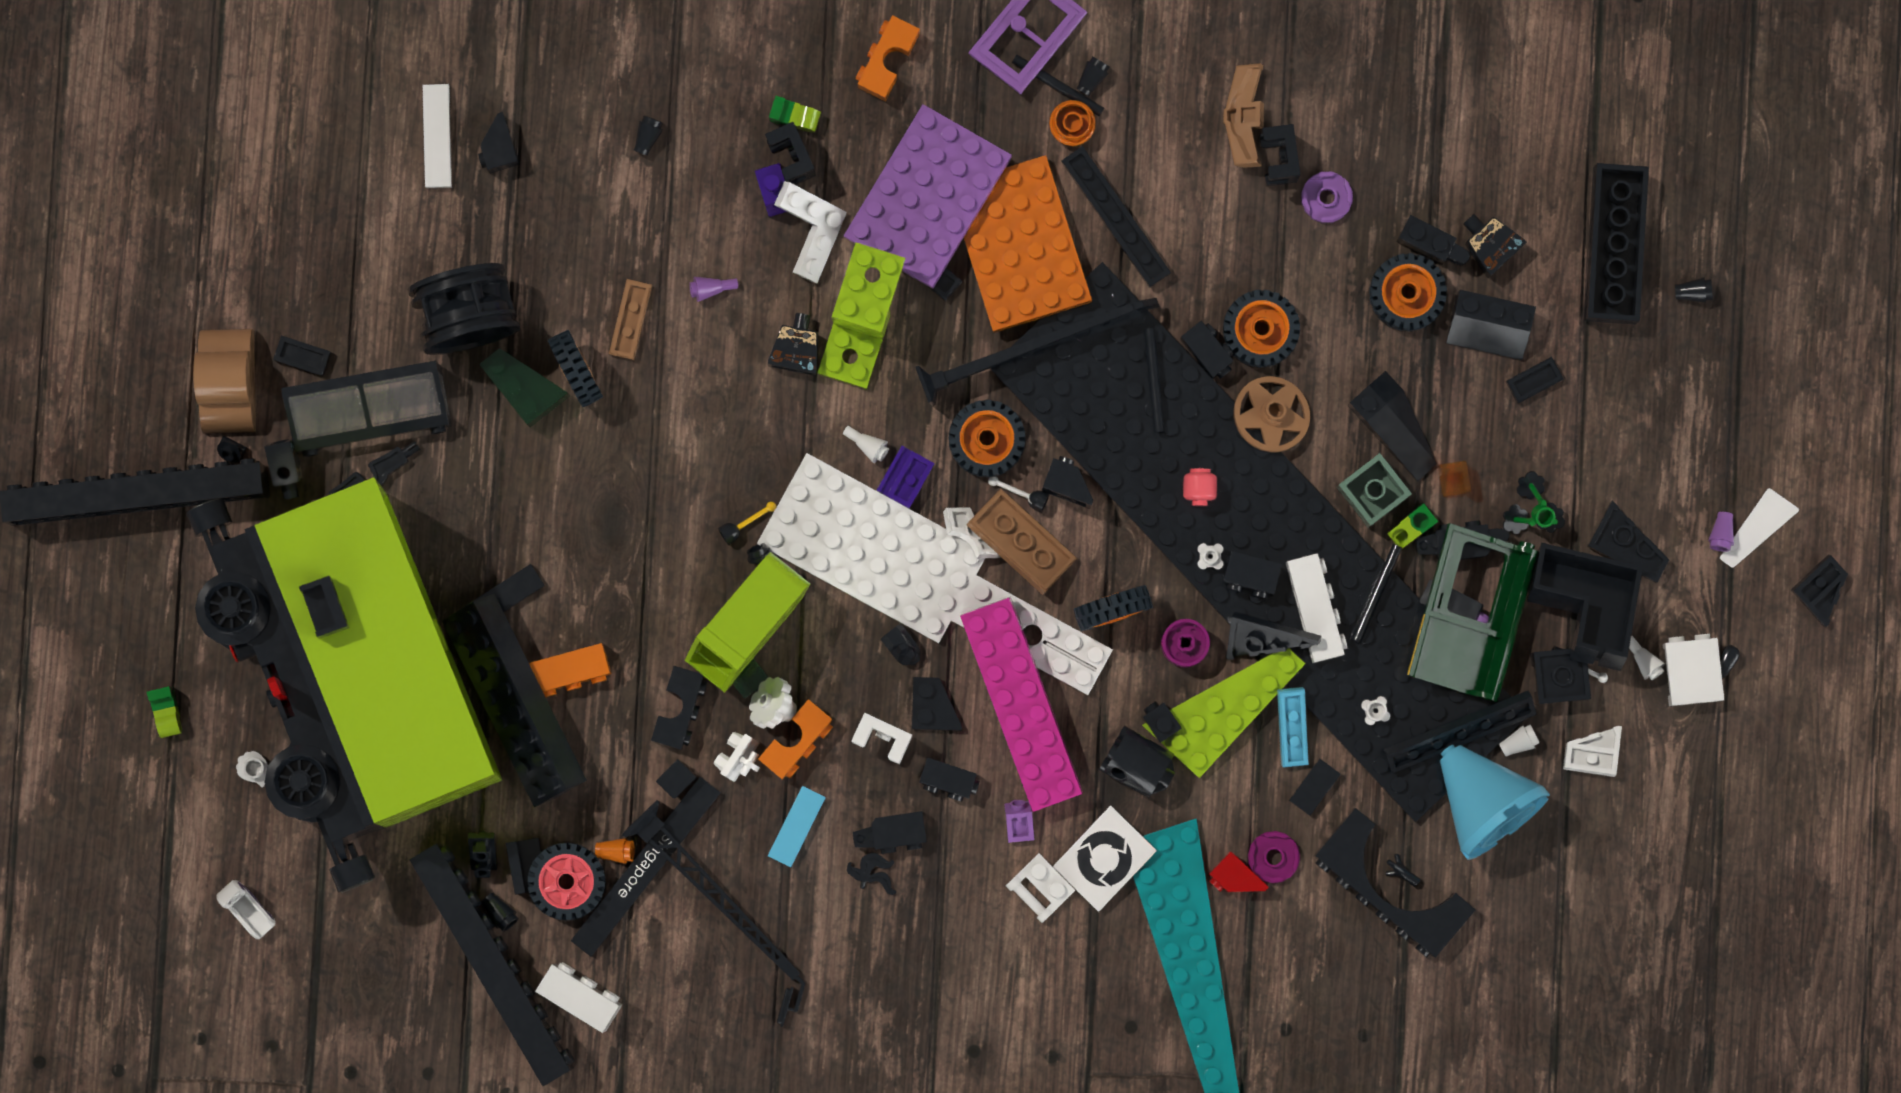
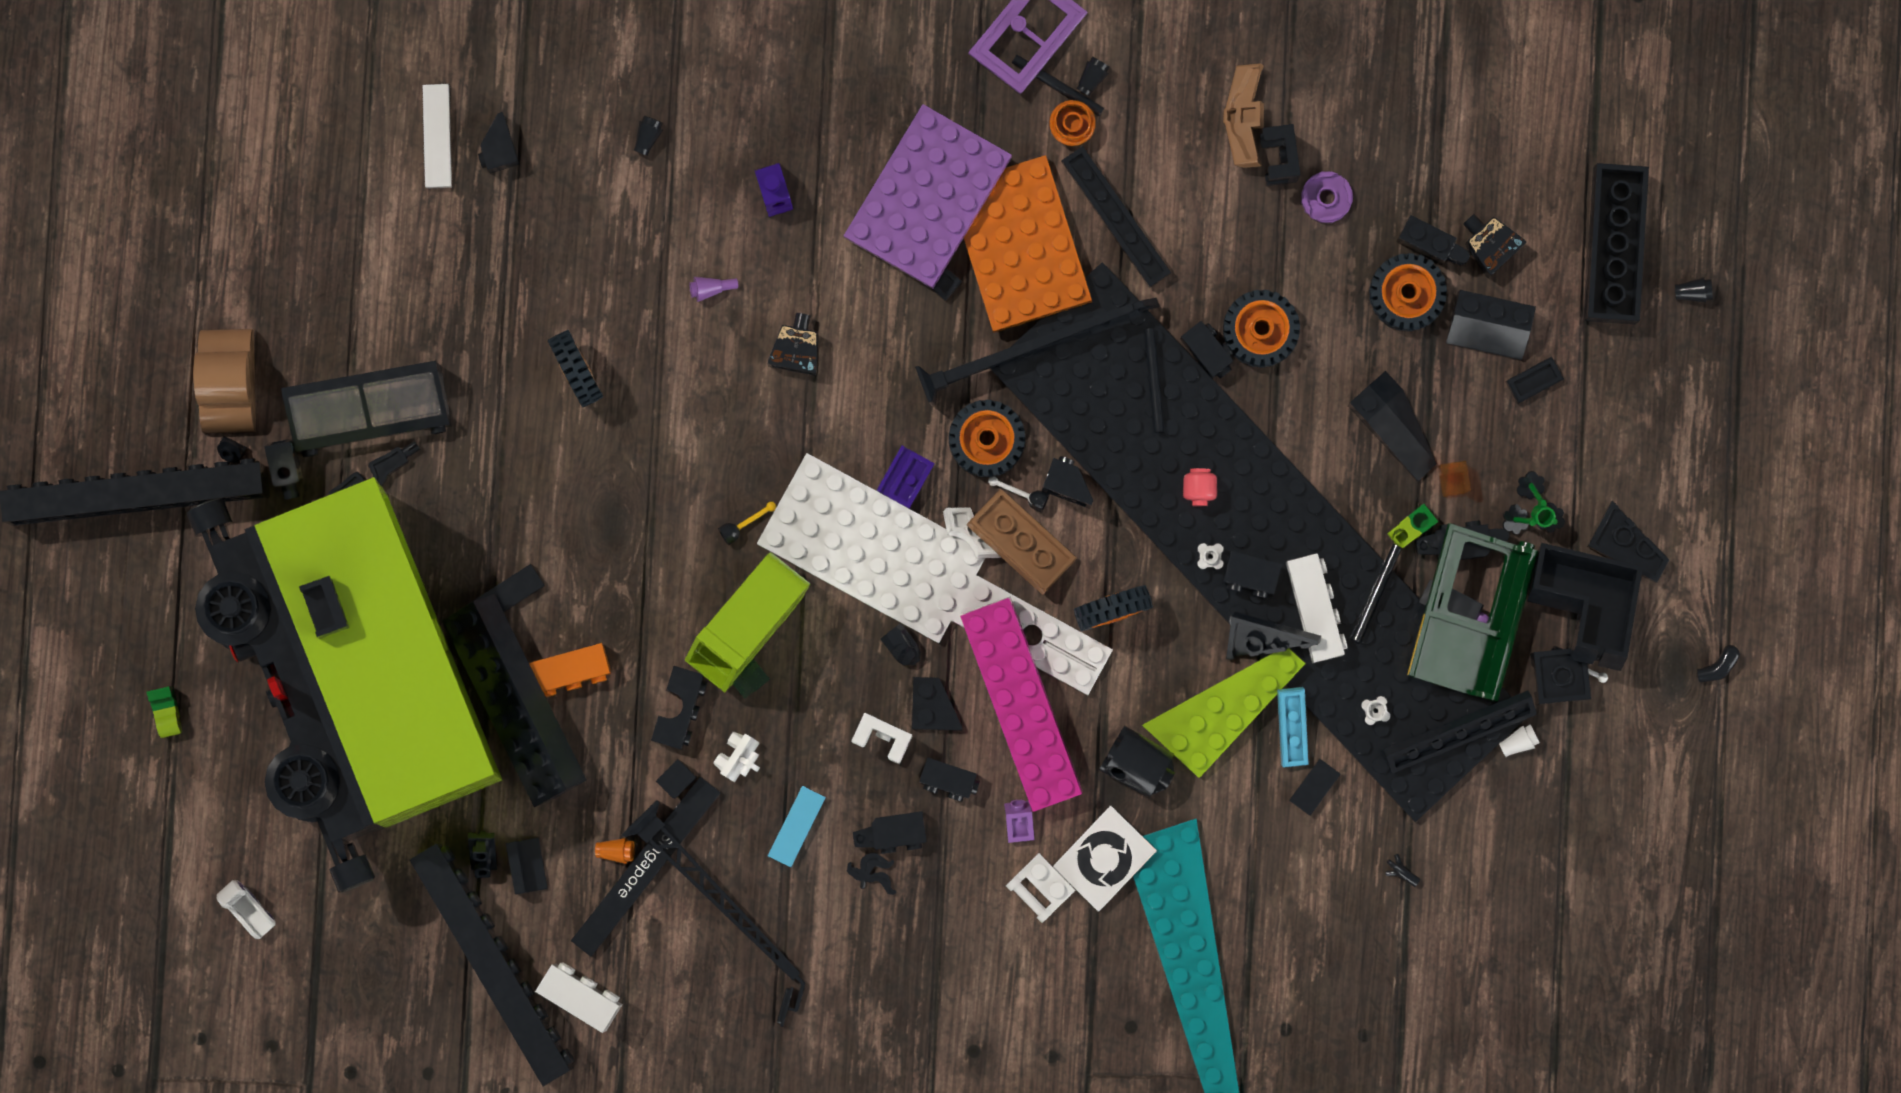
(252, 767): white animal -> none
(302, 356): black tile -> none
(464, 308): black wheel -> none
(500, 912): black cone -> none
(523, 387): clear green wedge -> none
(545, 887): wheel -> none
(630, 319): medium nougat tile -> none
(757, 553): black plate -> none
(772, 703): white plant -> none
(783, 759): orange arch -> none
(786, 111): leg -> none
(789, 136): black panel -> none
(825, 222): white plate -> none
(861, 315): lime bracket -> none
(873, 447): white cone -> none
(896, 36): orange arch -> none
(1160, 721): black bracket -> none
(1189, 630): magenta wheel -> none
(1235, 876): red slope -> none
(1271, 414): medium nougat wheel -> none
(1289, 857): magenta tile -> none
(1345, 858): black arch -> none
(1374, 490): sand green brick -> none
(1486, 799): medium azure cone -> none
(1594, 753): white wing -> none
(1648, 663): white cone -> none
(1693, 670): white panel -> none
(1722, 533): medium lavender cone -> none
(1763, 521): white sticker -> none
(1821, 588): black wing -> none

